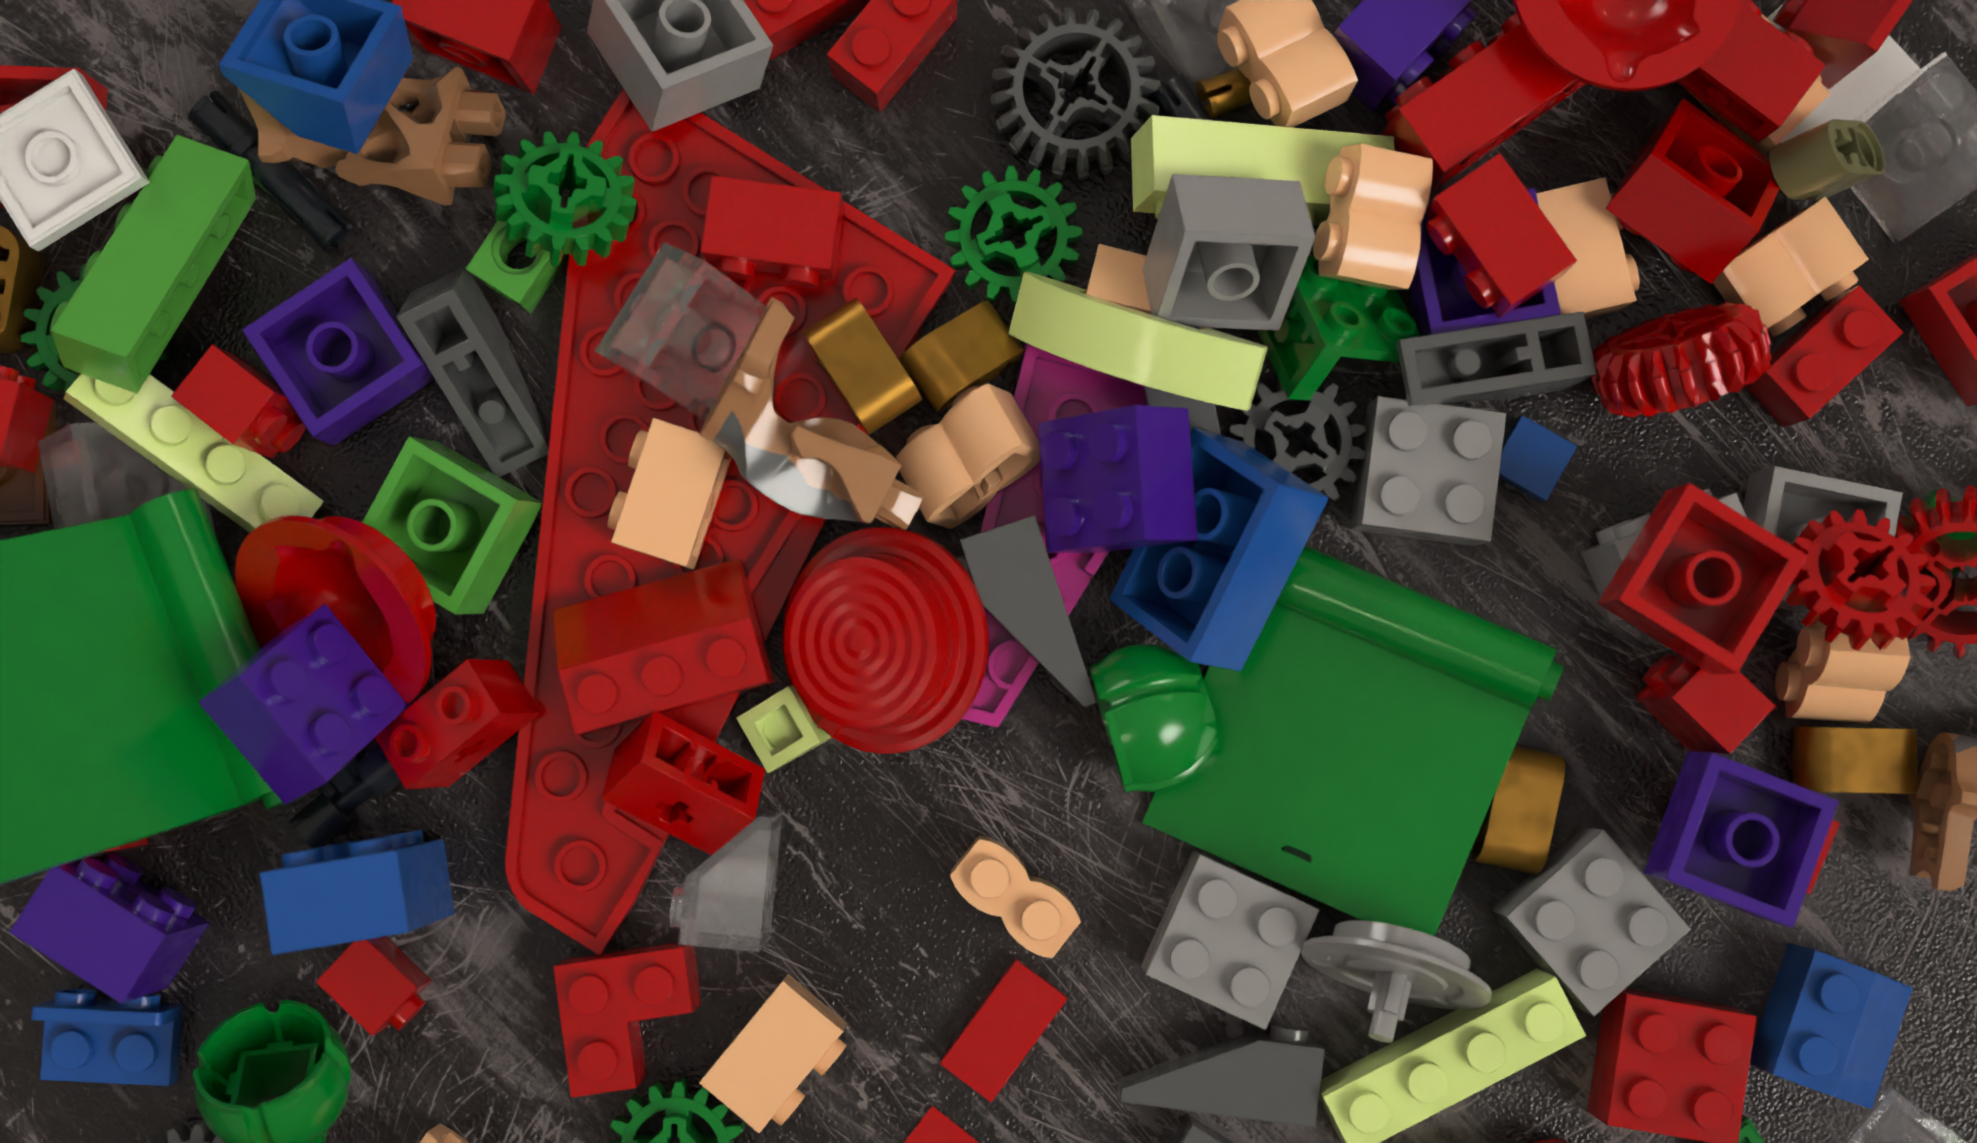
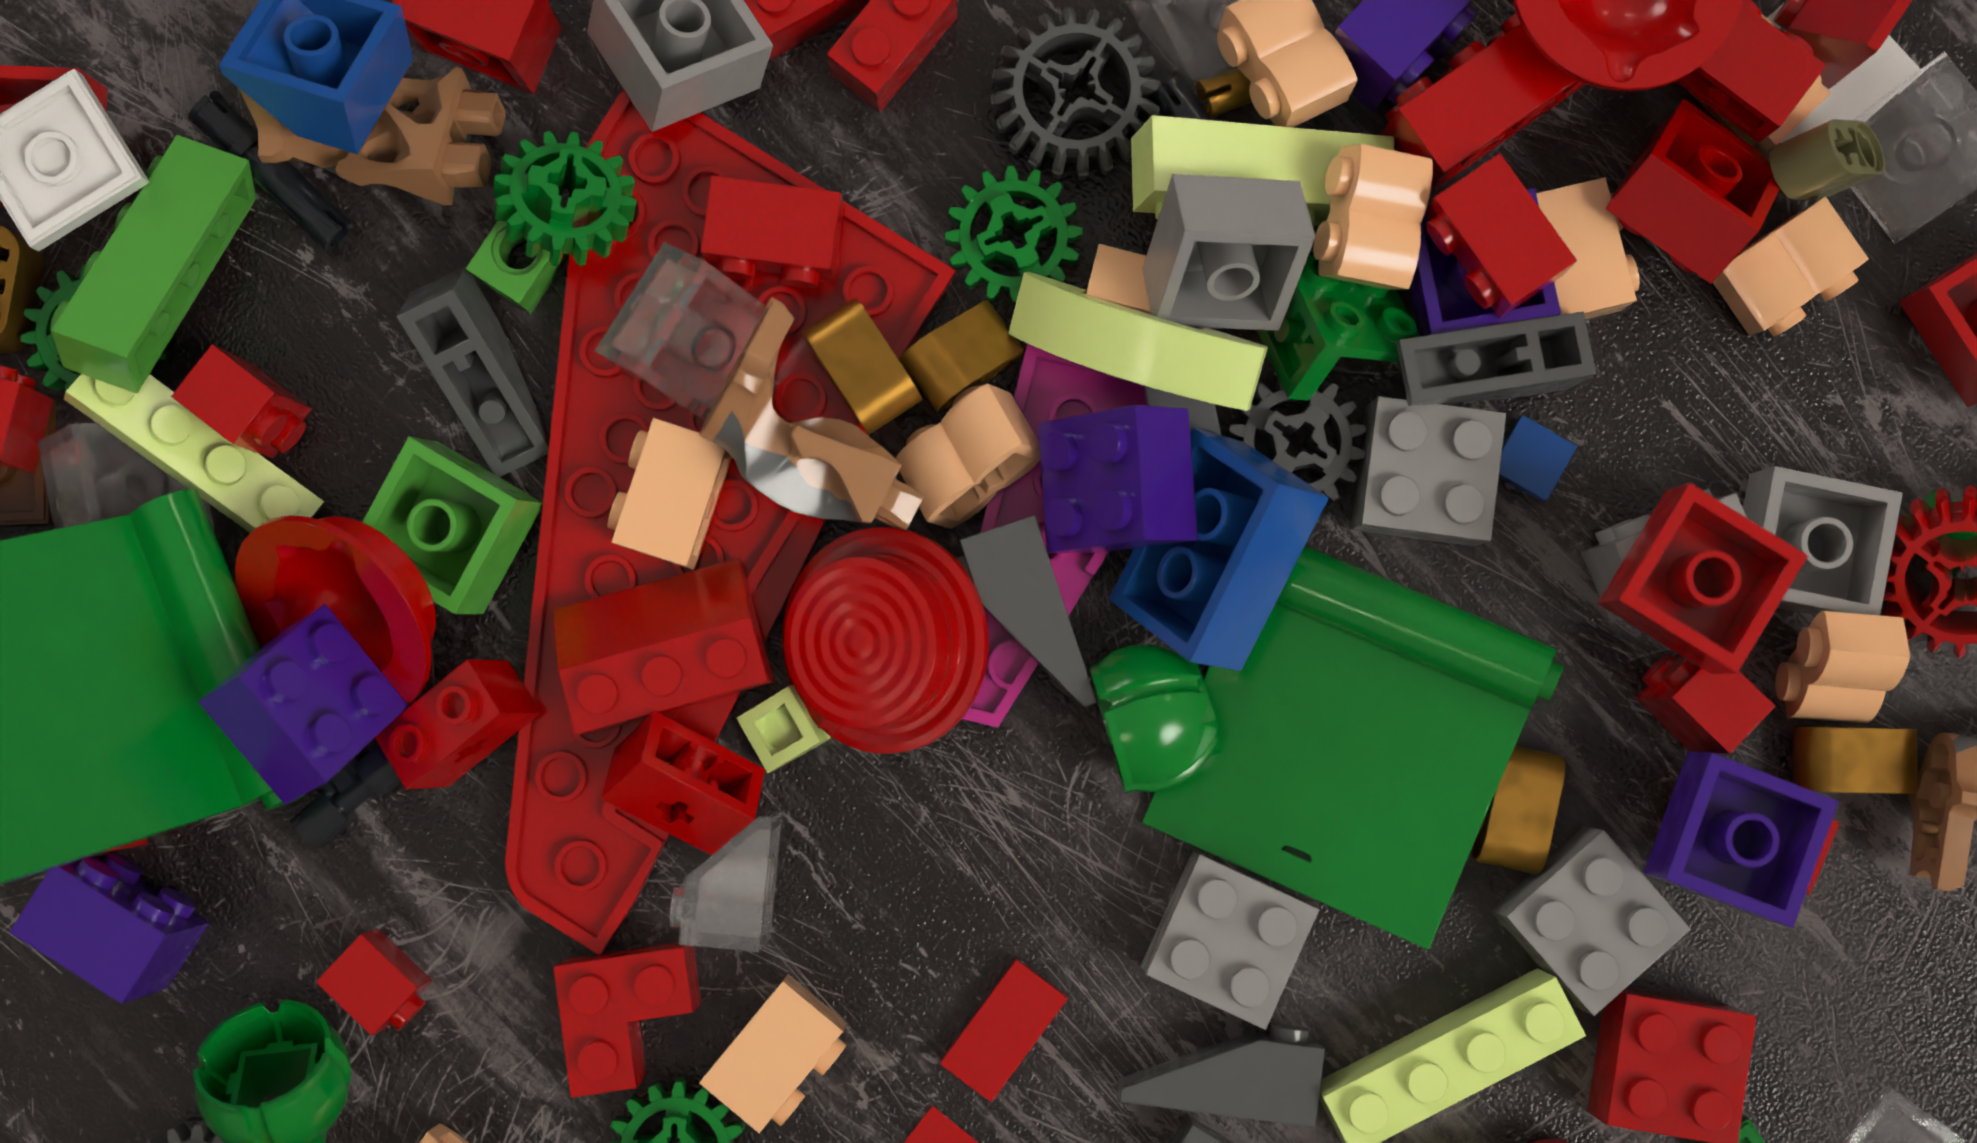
(109, 1039): blue bracket -> none
(339, 352): dark purple brick -> none
(356, 891): blue brick -> none
(1030, 906): light nougat brick -> none
(1397, 970): light grey piece -> none
(1681, 359): red gear -> none
(1824, 356): red brick -> none
(1830, 1025): blue slope -> none
(1876, 607): red gear -> none

